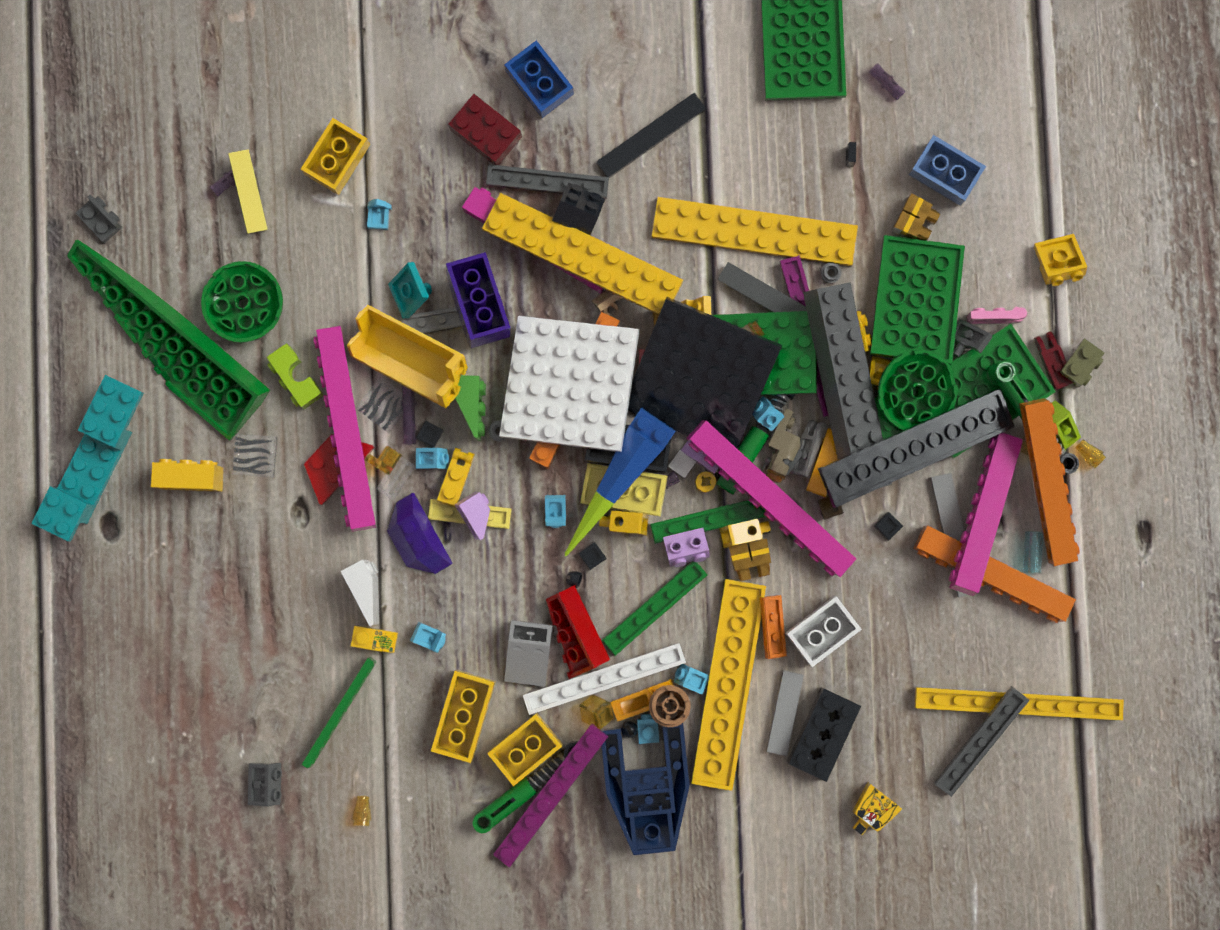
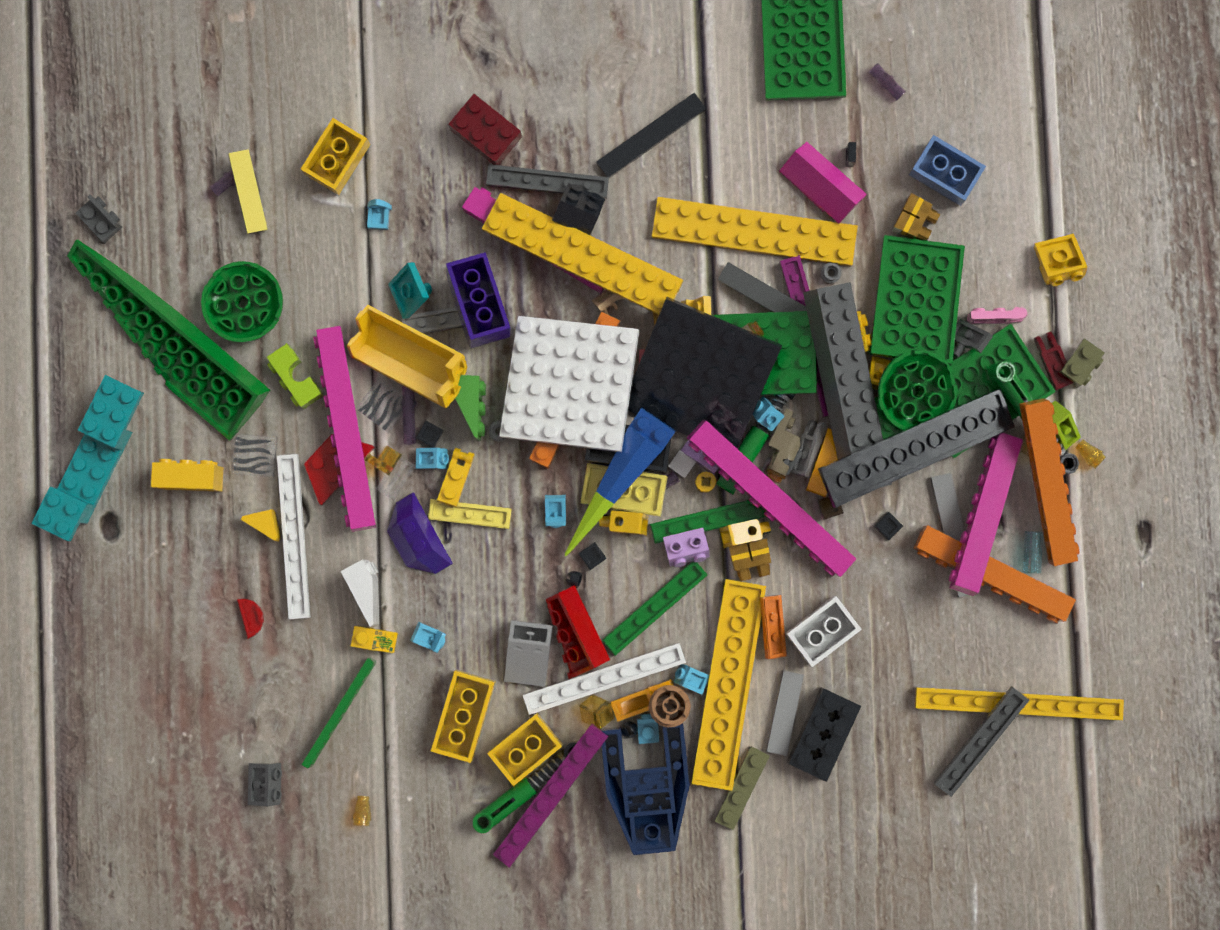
(252, 616): none -> red tile
(265, 522): none -> yellow slope
(293, 536): none -> white plate
(475, 513): lavender slope -> none
(539, 79): blue brick -> none
(742, 788): none -> olive plate
(822, 182): none -> dark pink slope
(873, 809): yellow torso -> none

